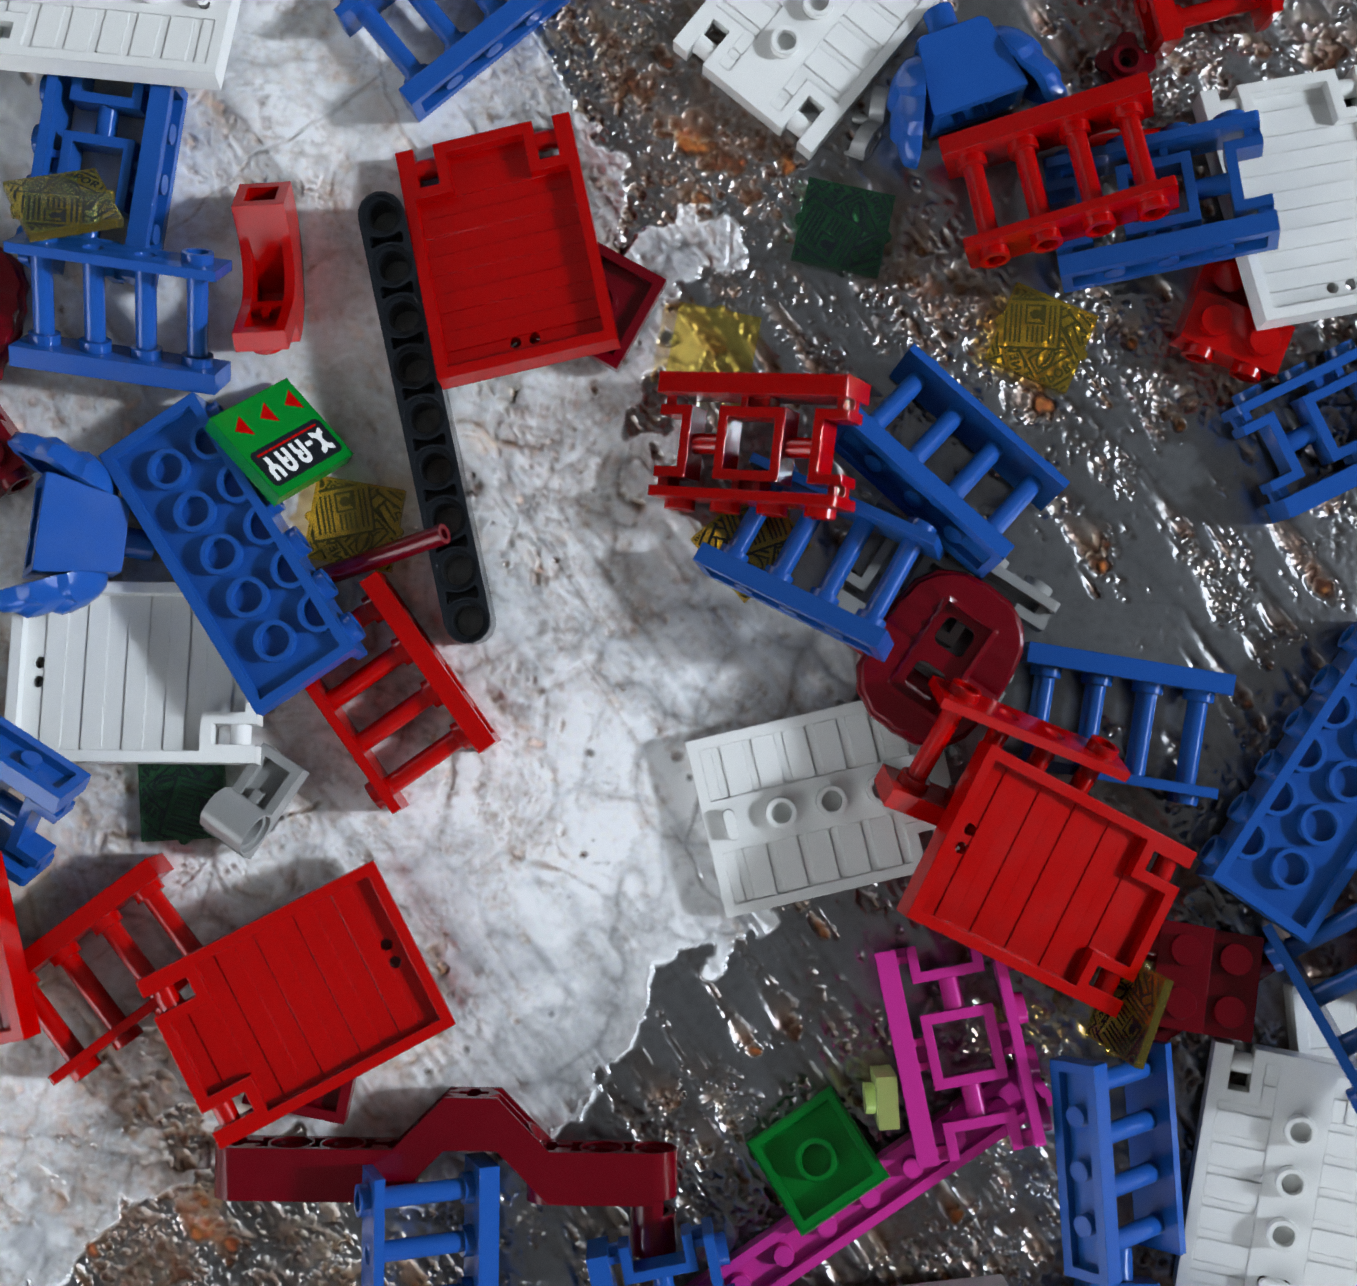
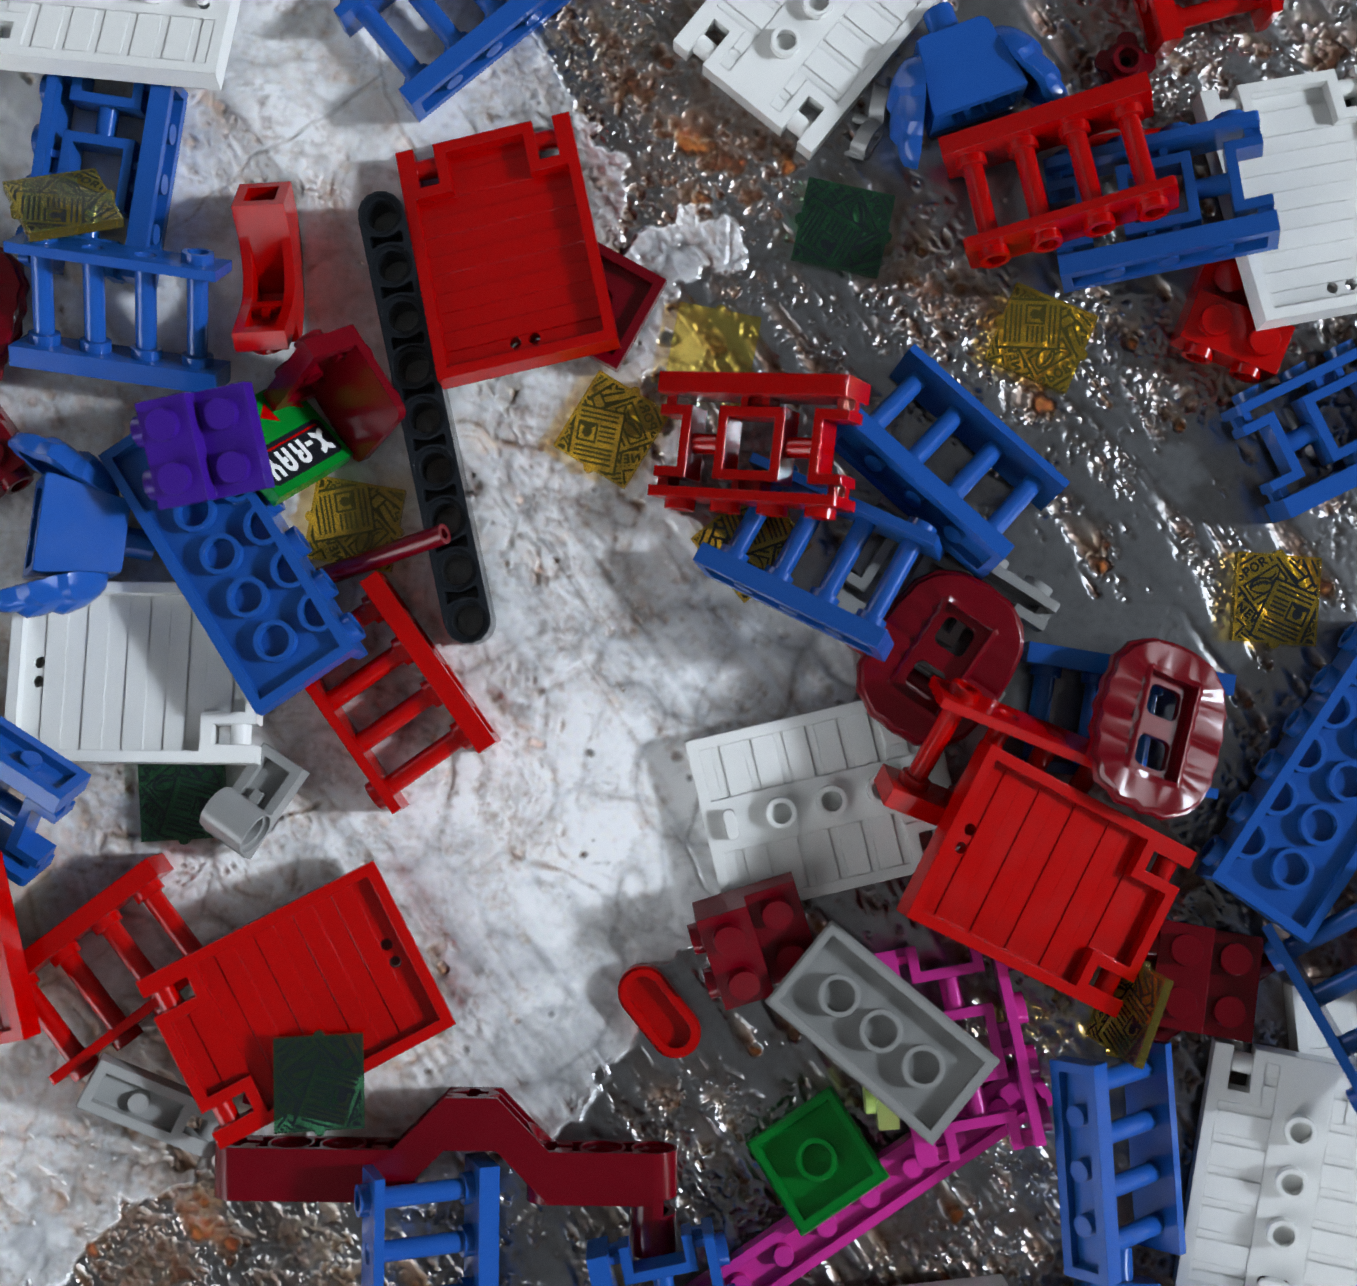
(147, 1105): none -> light grey plate
(202, 445): none -> dark purple plate
(318, 1082): none -> clear green piece
(345, 382): none -> dark red bracket
(611, 430): none -> clear yellow piece
(659, 1010): none -> red tile
(750, 938): none -> dark red plate
(882, 1032): none -> light grey tile
(1189, 739): none -> dark red piece
(1275, 599): none -> clear yellow piece

